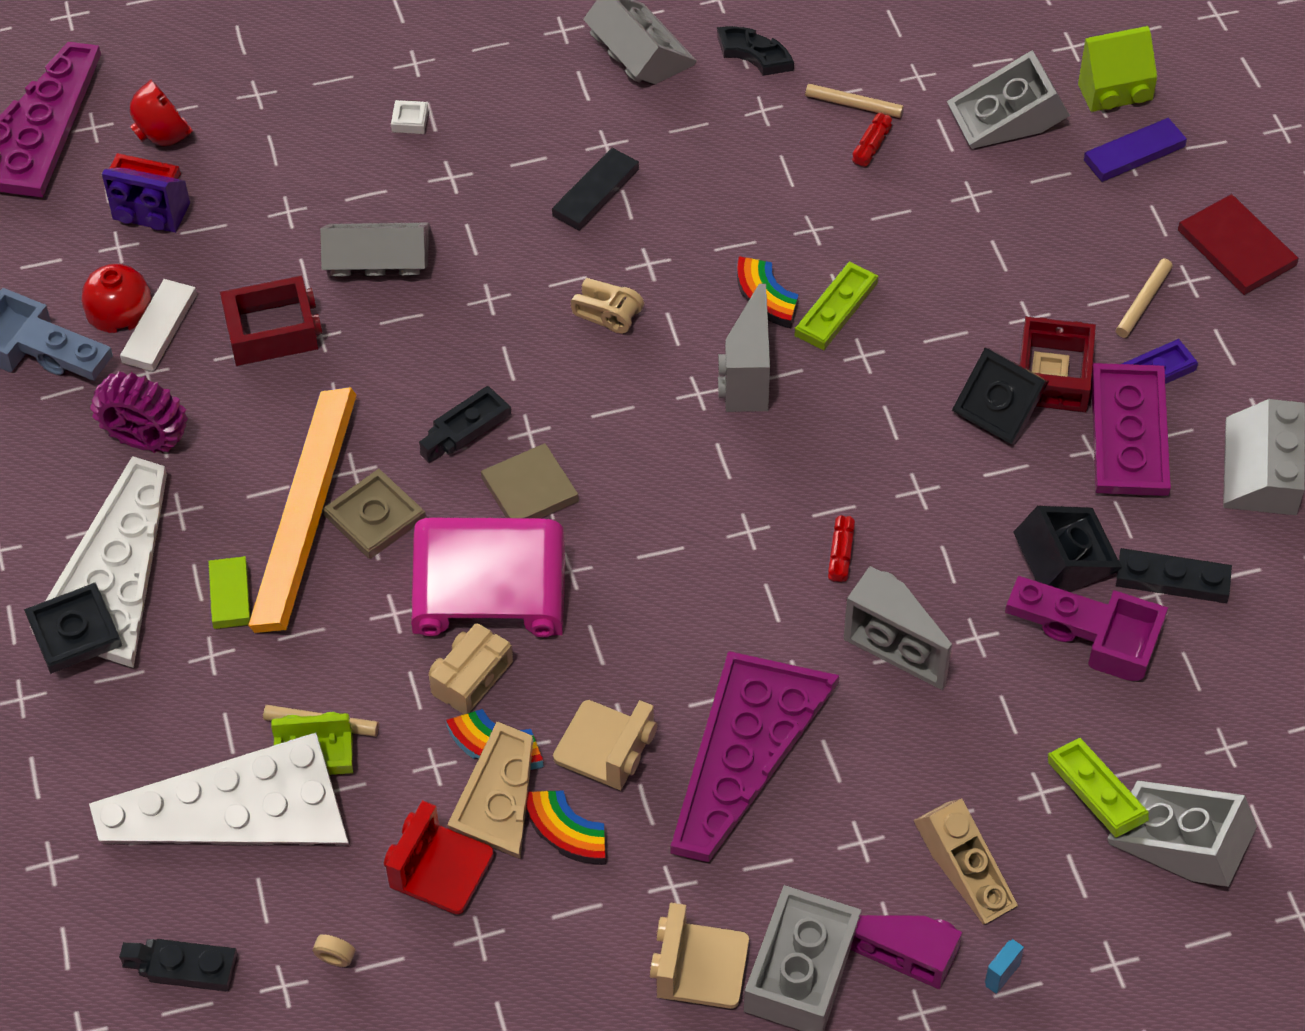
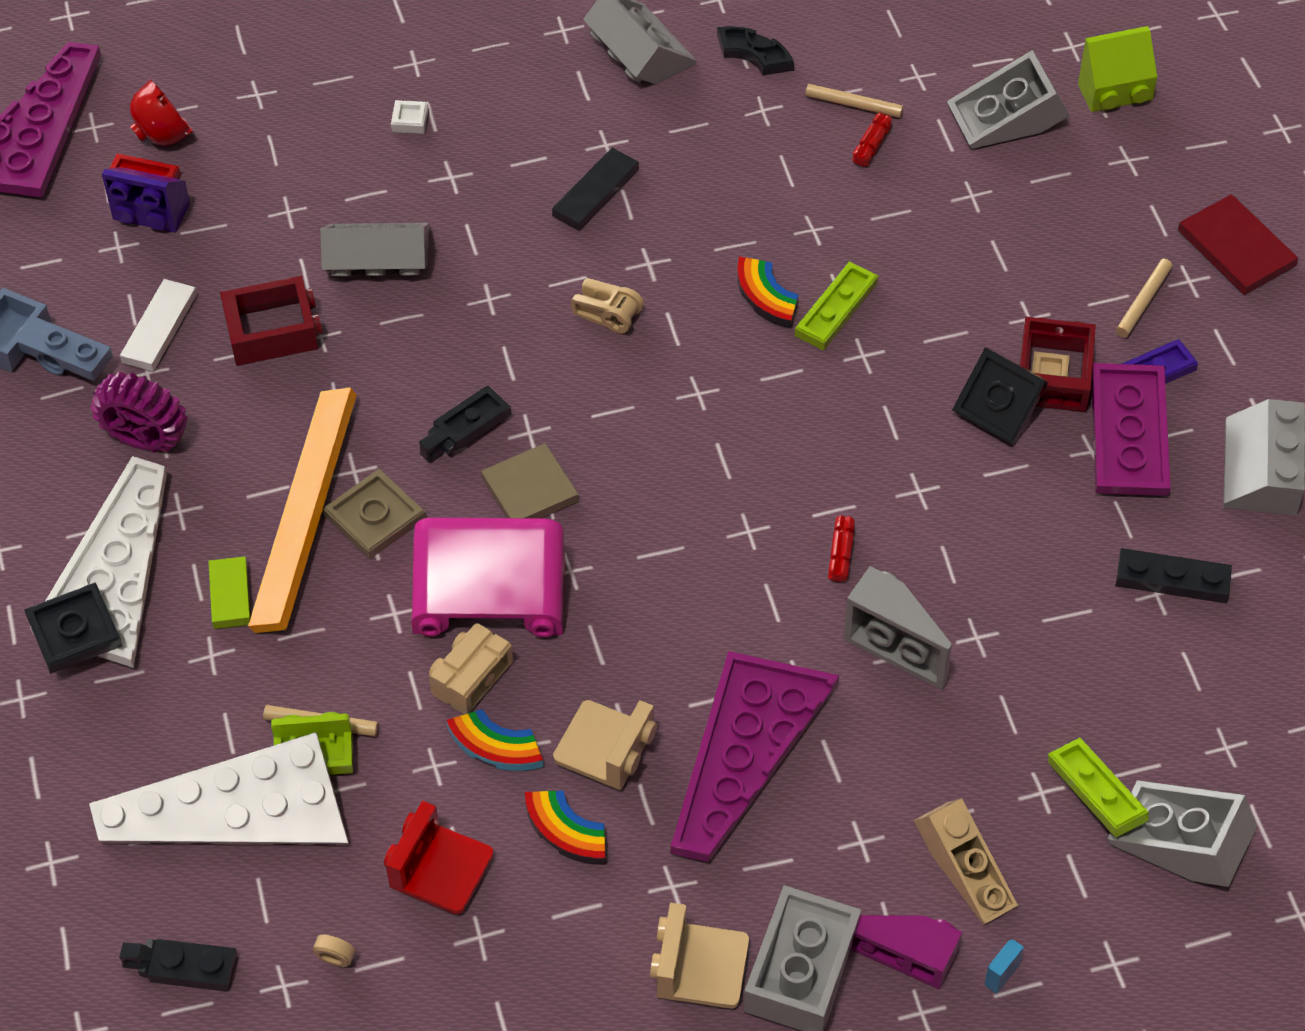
(115, 297): red cylinder -> none
(497, 792): tan wing -> none
(746, 361): light grey slope -> none
(1066, 547): black slope -> none
(1121, 630): magenta plate -> none
(1135, 149): dark purple tile -> none

